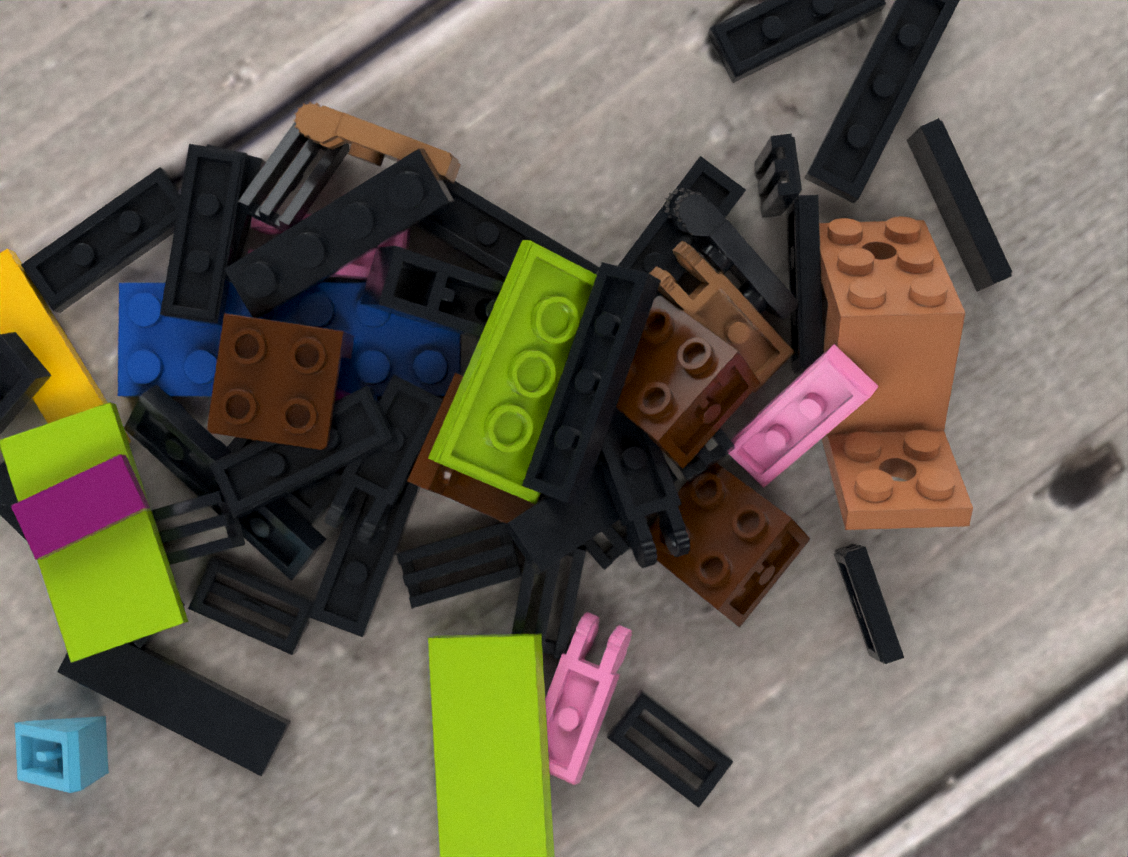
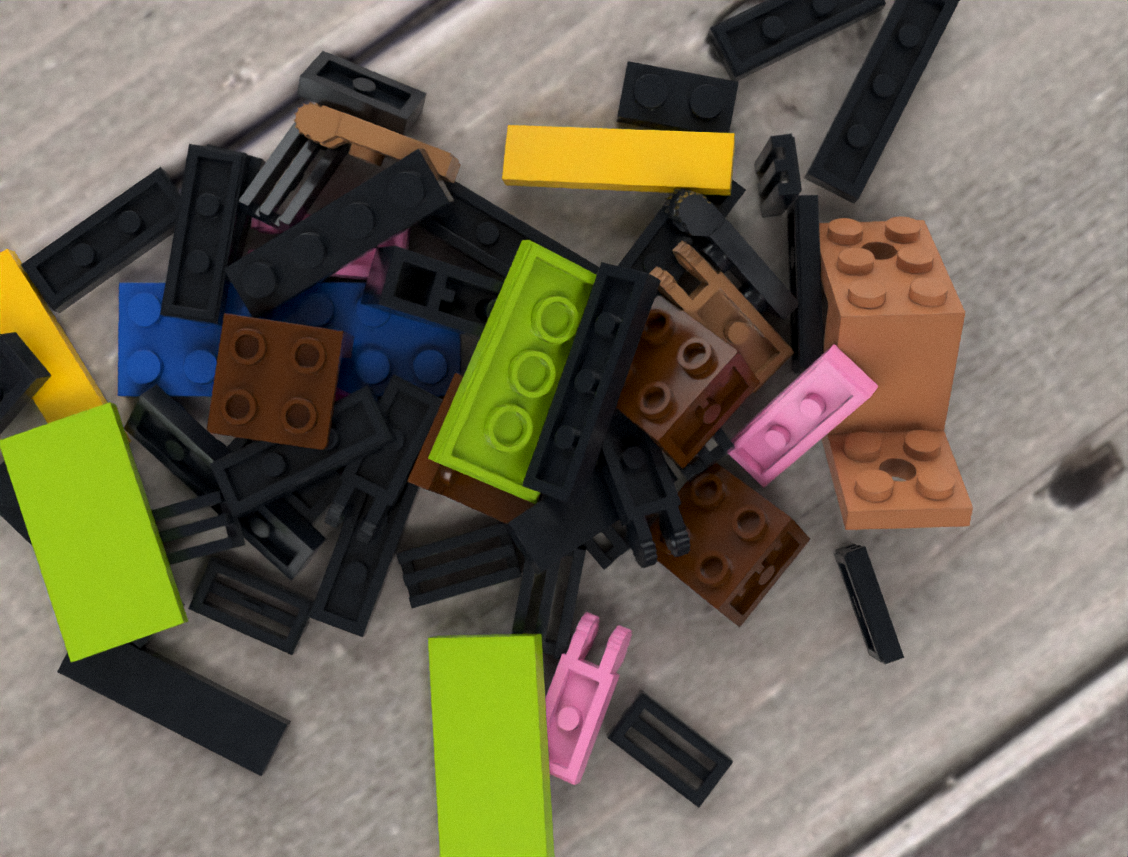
(62, 752): medium azure slope -> none
(80, 507): magenta tile -> none
(361, 93): none -> black plate
(619, 159): none -> yellow tile
(676, 100): none -> black plate
(959, 205): black tile -> none

